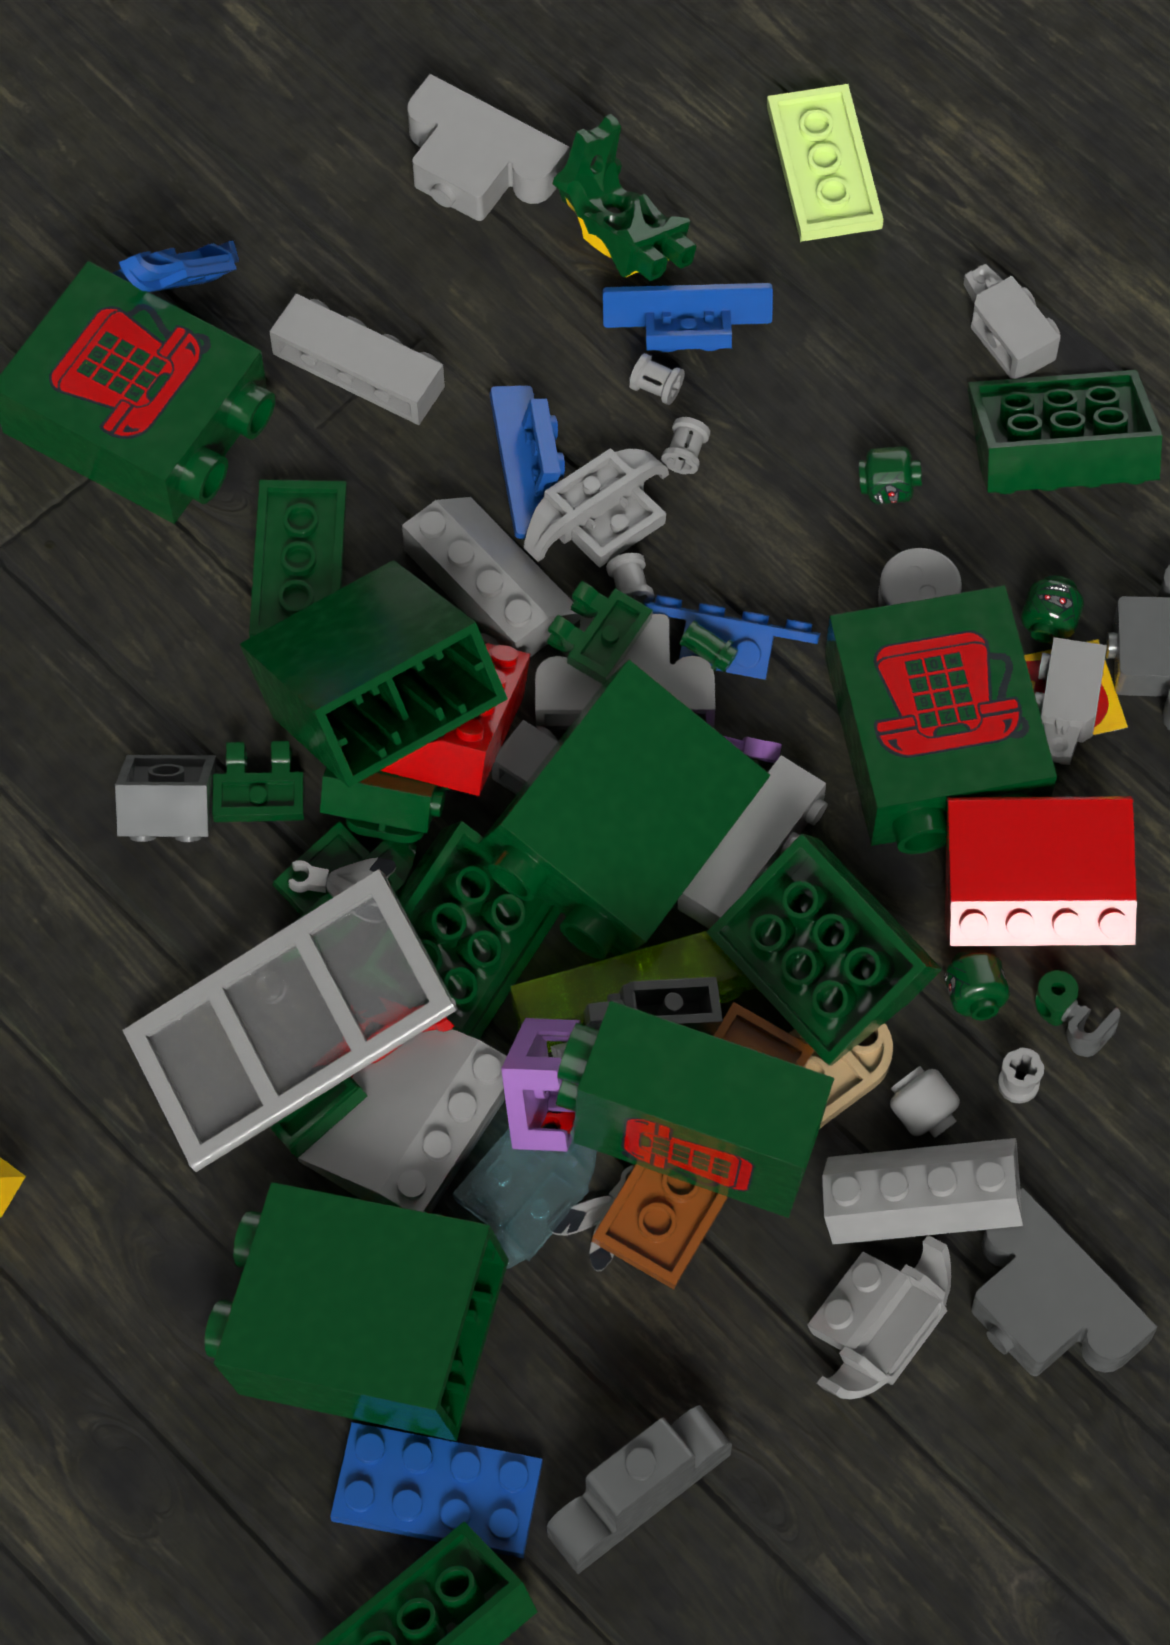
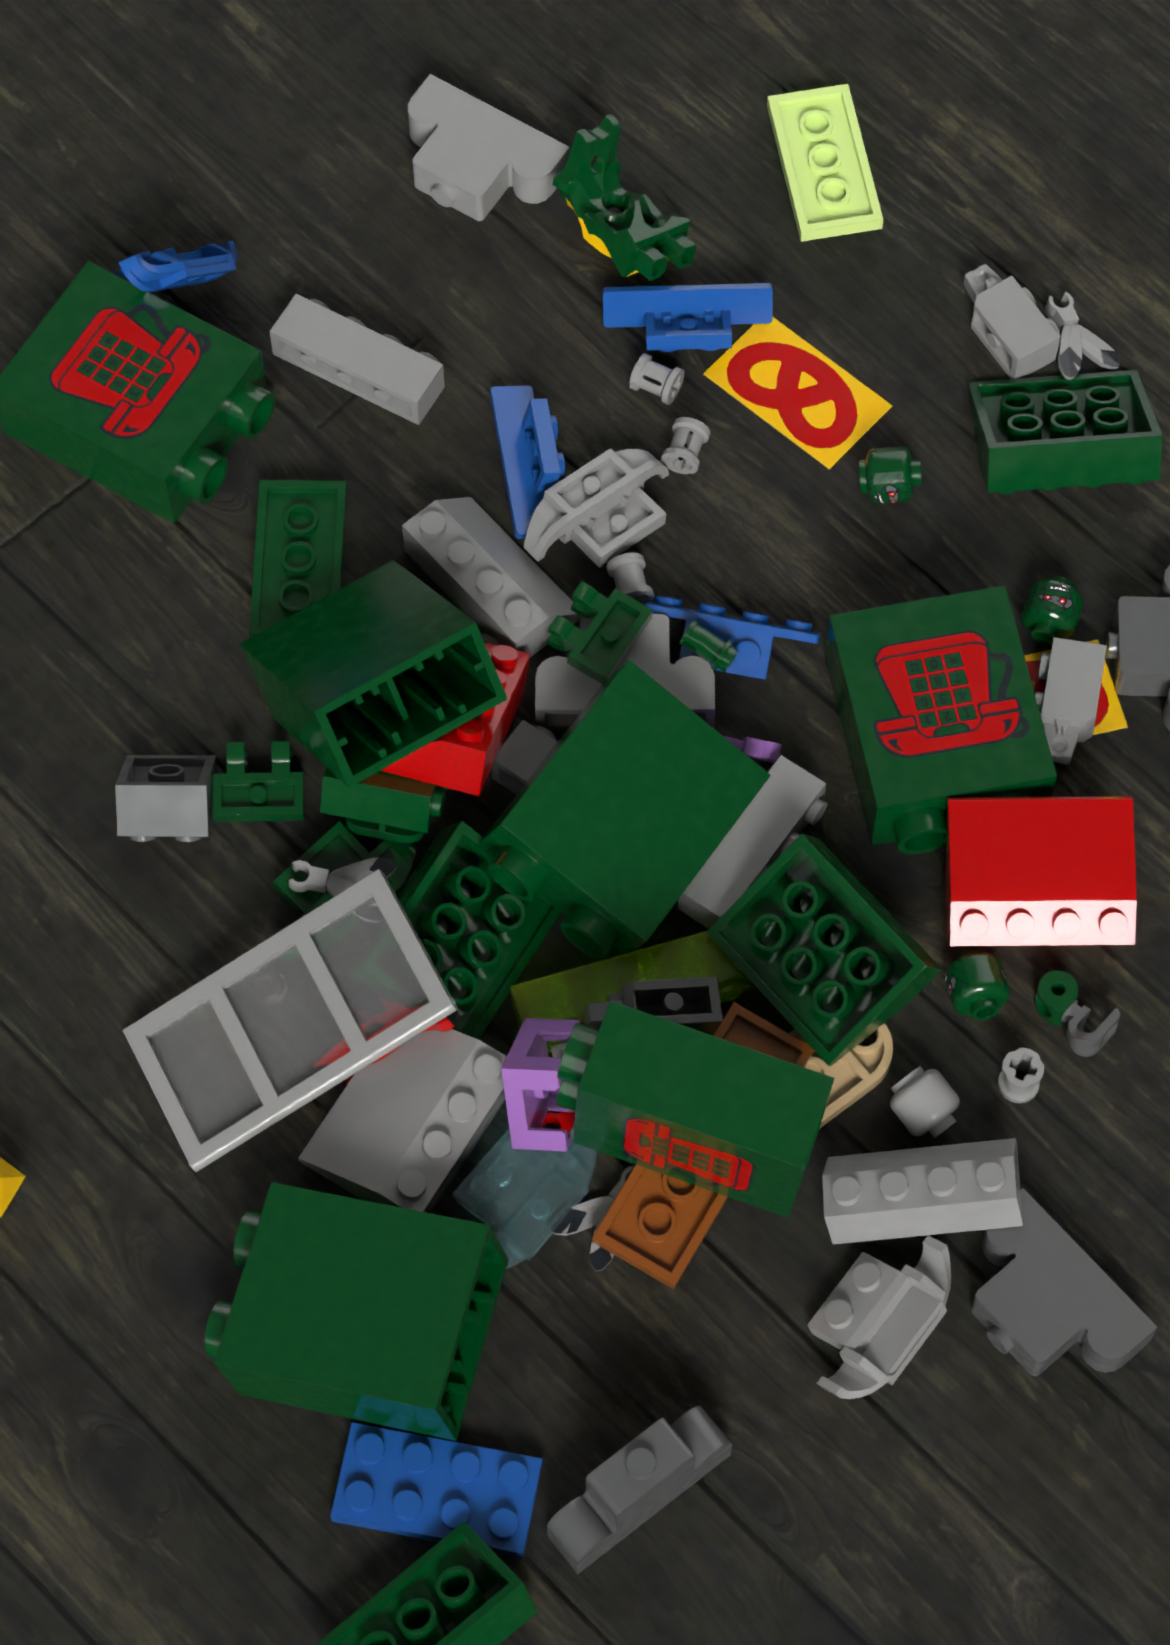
(318, 1116): dark green tile -> none
(798, 391): none -> sticker
(918, 576): light grey head -> none
(1077, 340): none -> light grey piece

